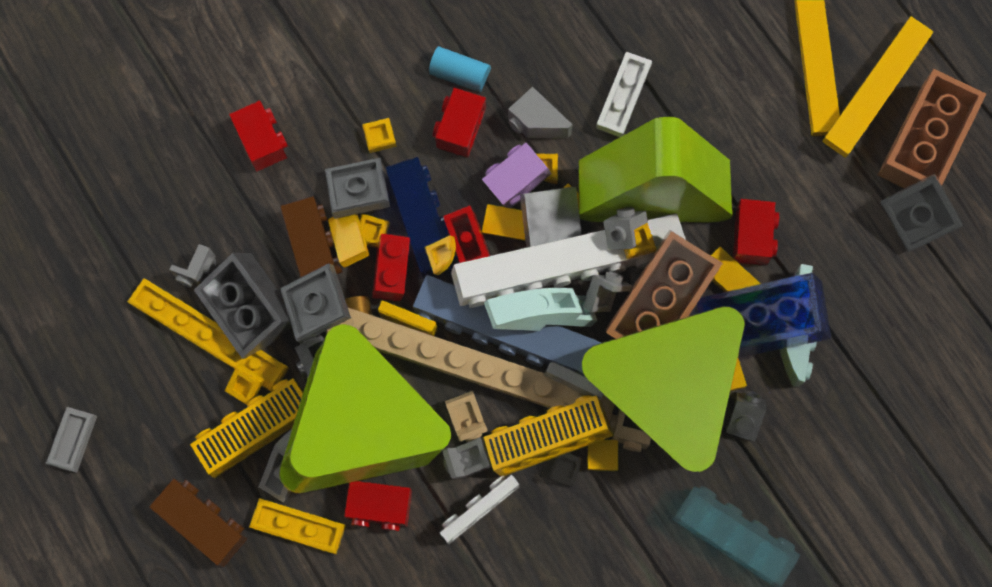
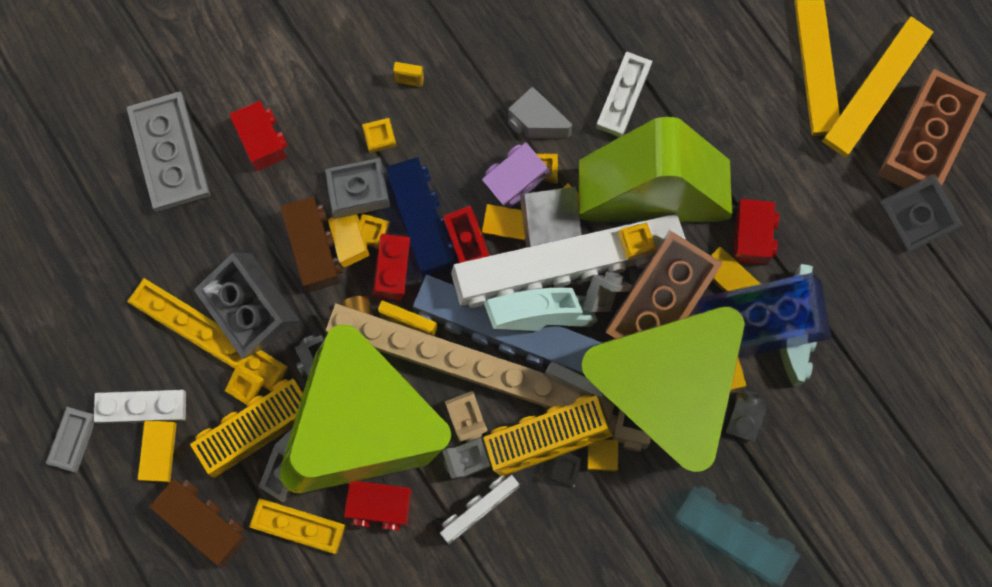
(140, 406): none -> white plate
(157, 451): none -> yellow tile
(168, 151): none -> light grey plate
(200, 265): light grey bracket -> none
(315, 303): dark grey tile -> none
(408, 74): none -> yellow tile
(441, 254): yellow tile -> none
(459, 69): medium azure brick -> none
(460, 122): red brick -> none
(621, 227): light grey bracket -> none

